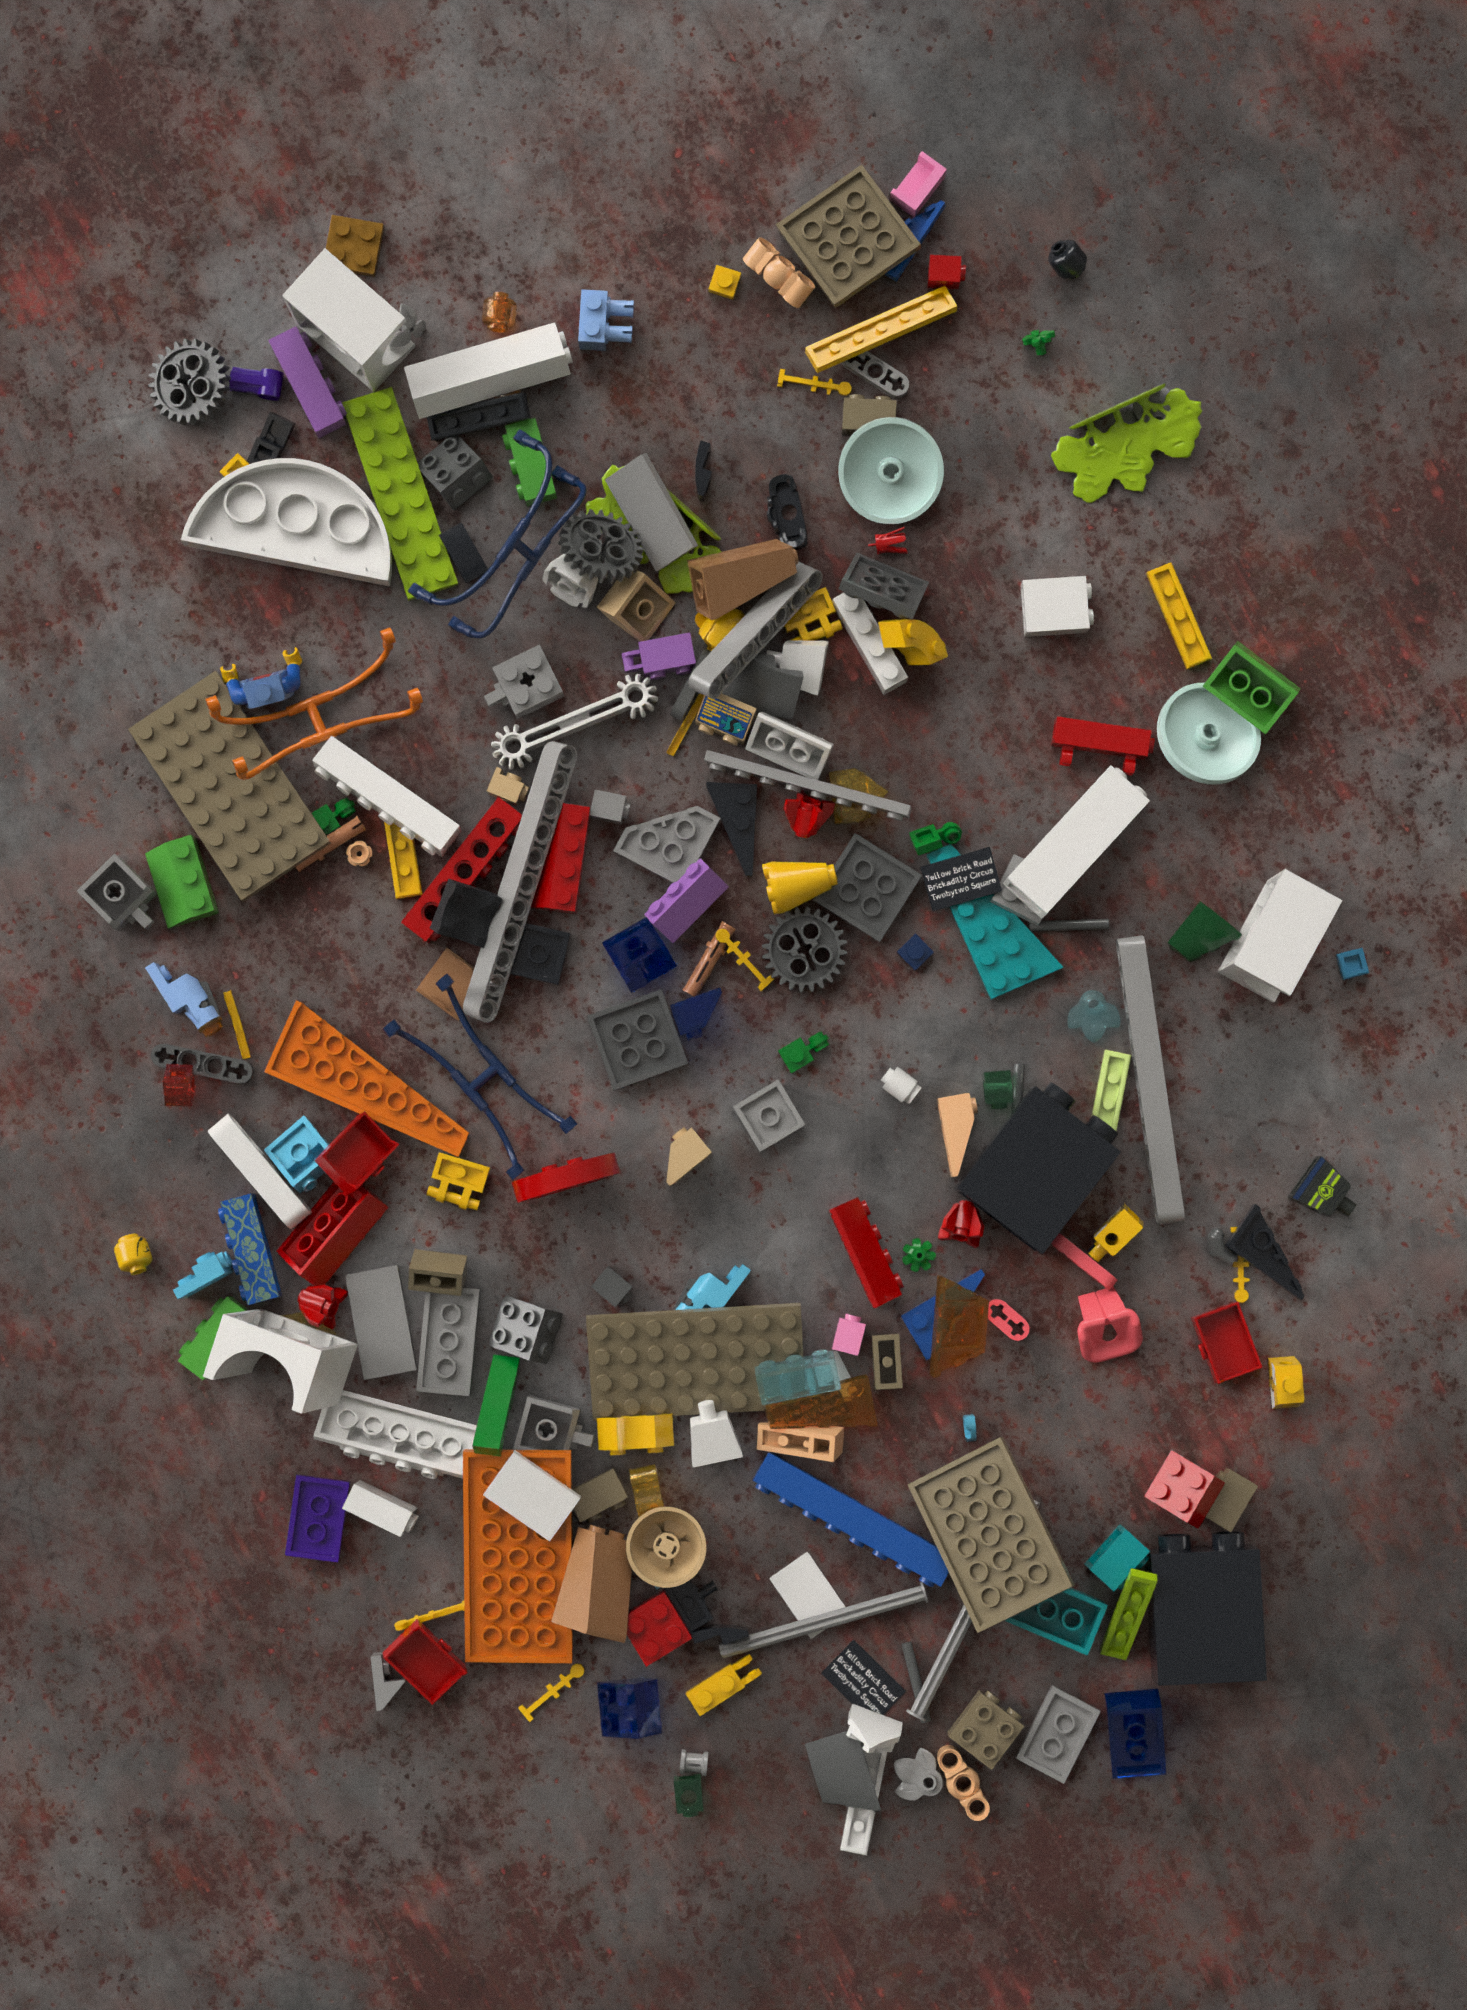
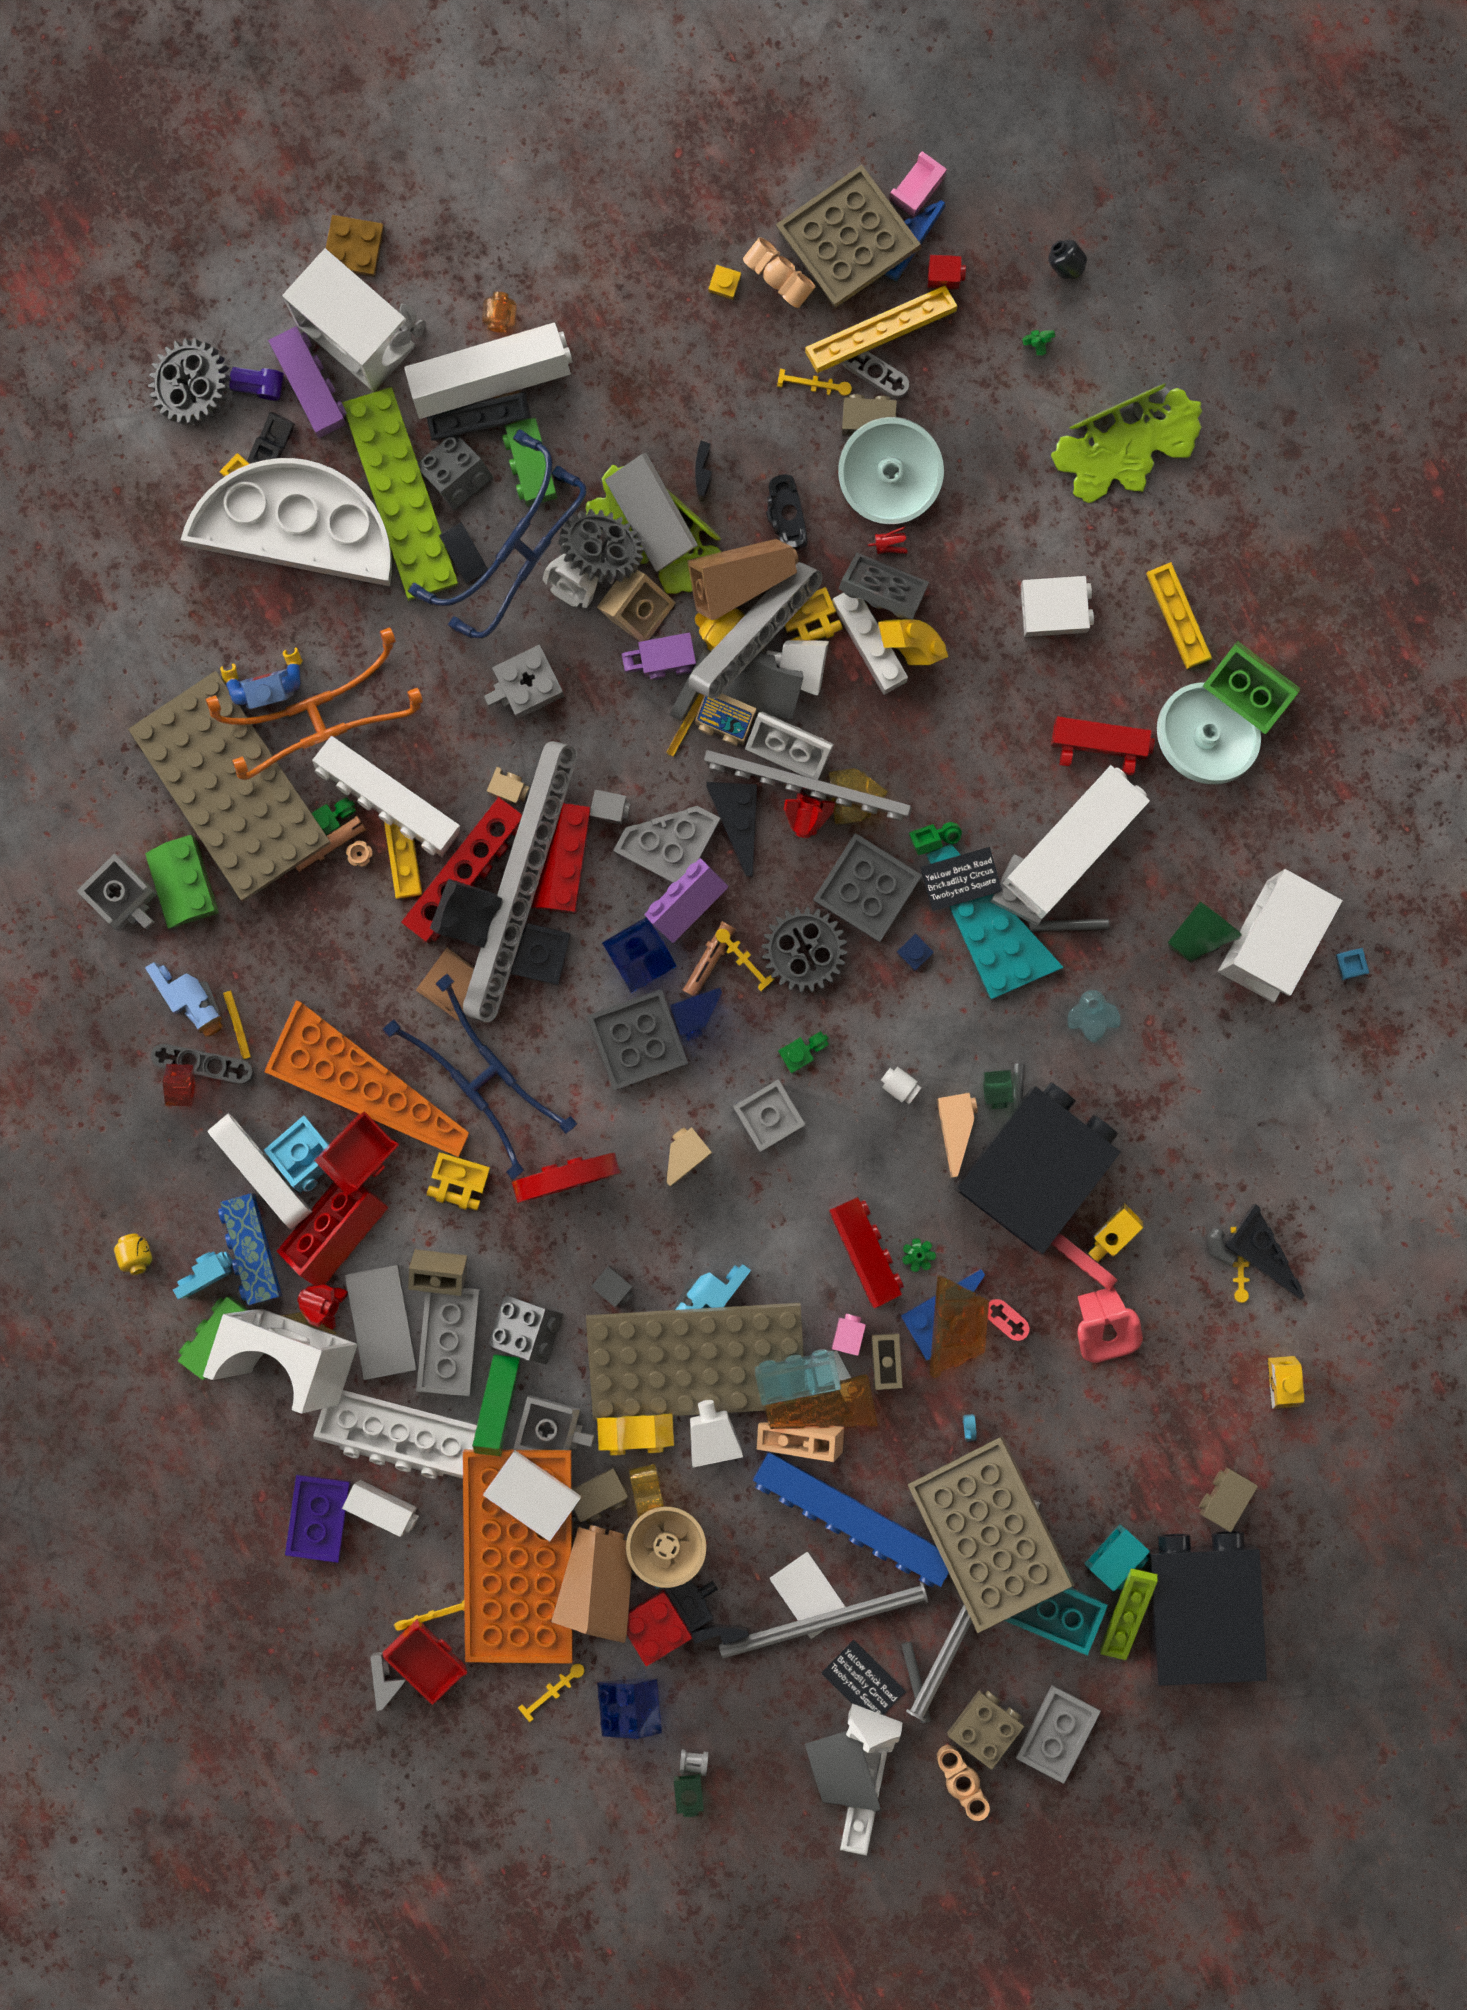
(574, 721): white arm -> none
(594, 315): light blue brick -> none
(720, 1686): yellow hinge -> none
(796, 882): yellow cone -> none
(914, 1773): light grey plate -> none
(962, 1224): red brick -> none
(1111, 1087): yellowish green tile -> none
(1135, 1733): clear blue slope -> none
(1150, 1080): light grey beam -> none
(1184, 1489): brick -> none
(1226, 1342): red container -> none
(1323, 1189): pearl dark grey torso -> none

